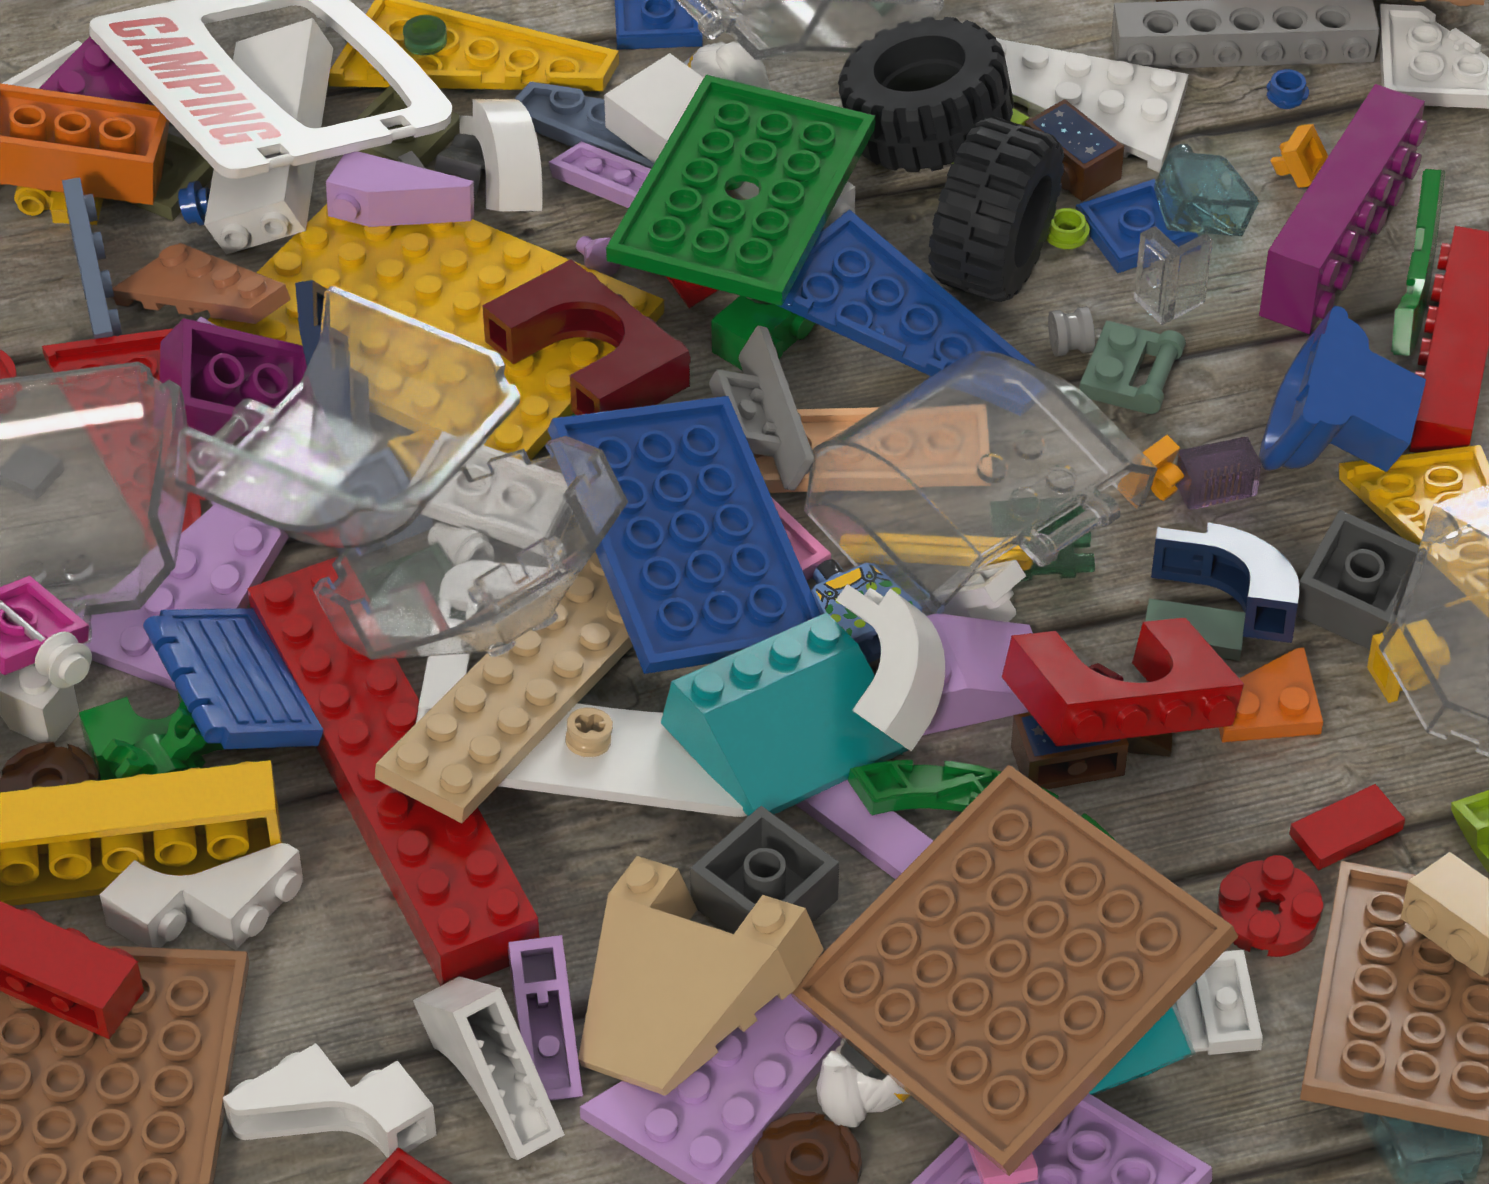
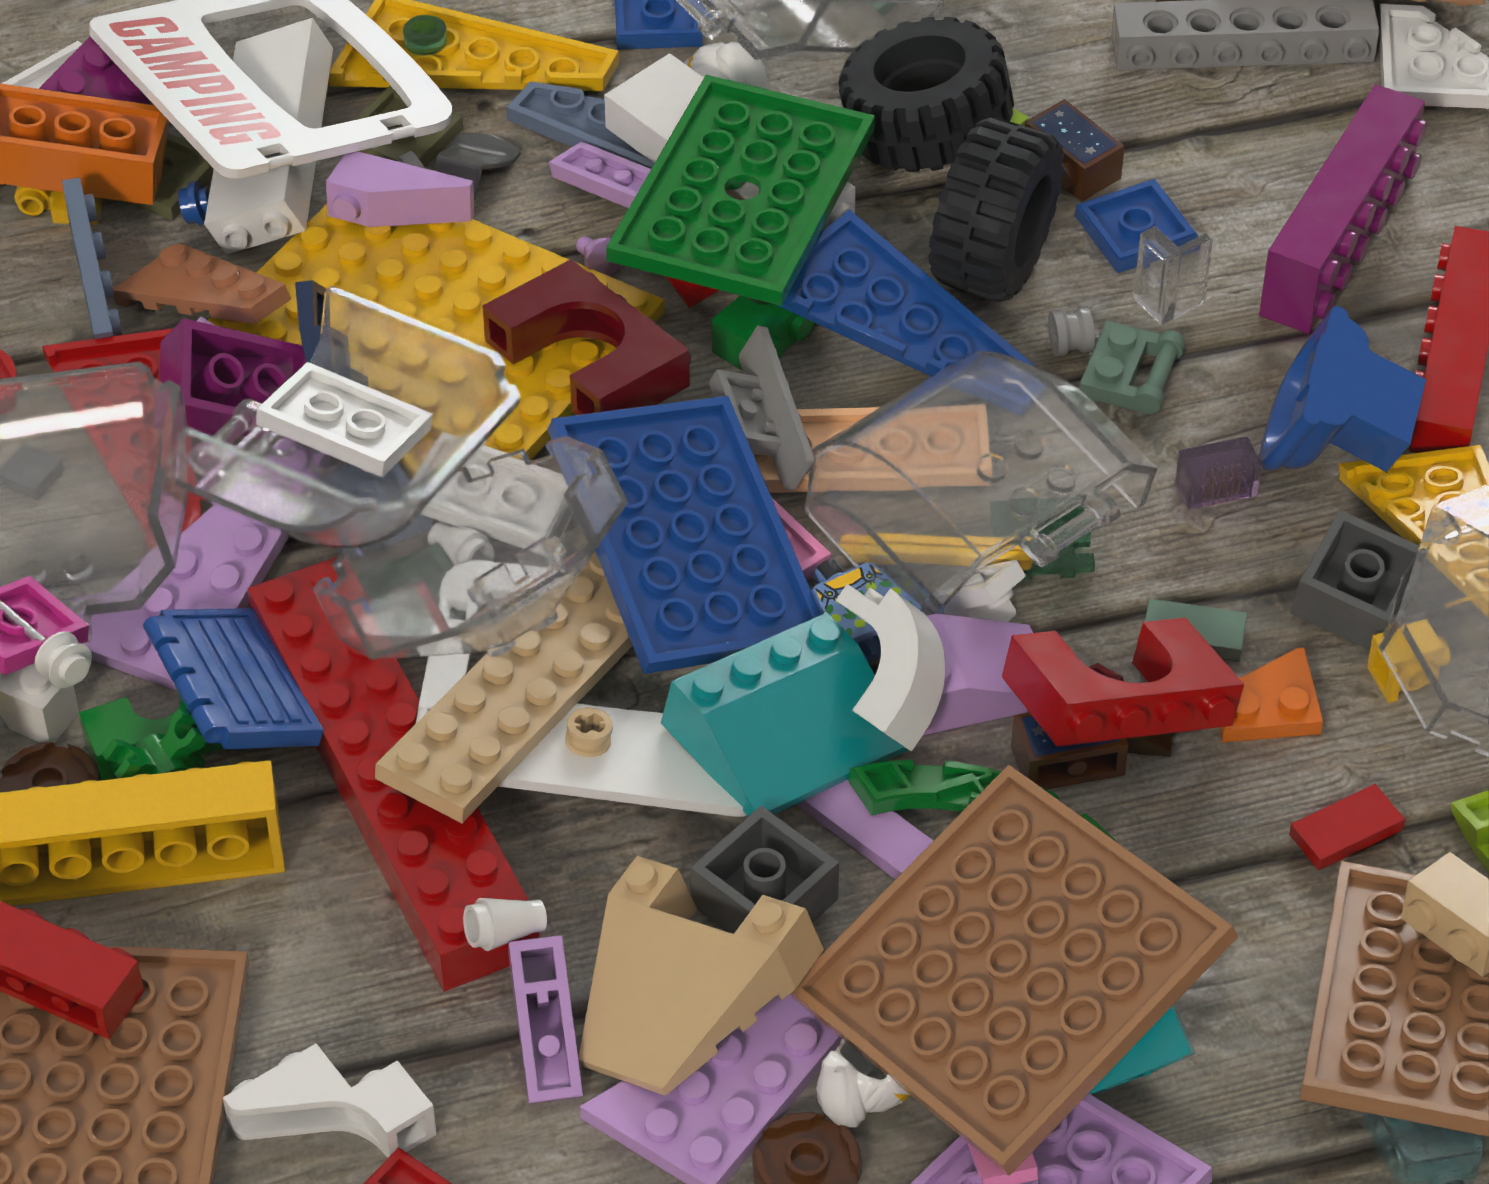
(223, 901): white arch -> none
(344, 419): none -> white plate
(481, 1038): white arch -> none
(501, 921): none -> white cone
(508, 152): white arch -> none
(1068, 229): lime plate -> none
(1123, 98): white wing -> none
(1168, 474): light orange tile -> none
(1203, 194): clear light blue torso -> none
(1222, 1008): white plate -> none
(1239, 566): dark blue arch -> none
(1274, 882): red plate -> none
(1287, 89): blue plate -> none
(1301, 156): light orange tile -> none
(1411, 310): green tile -> none

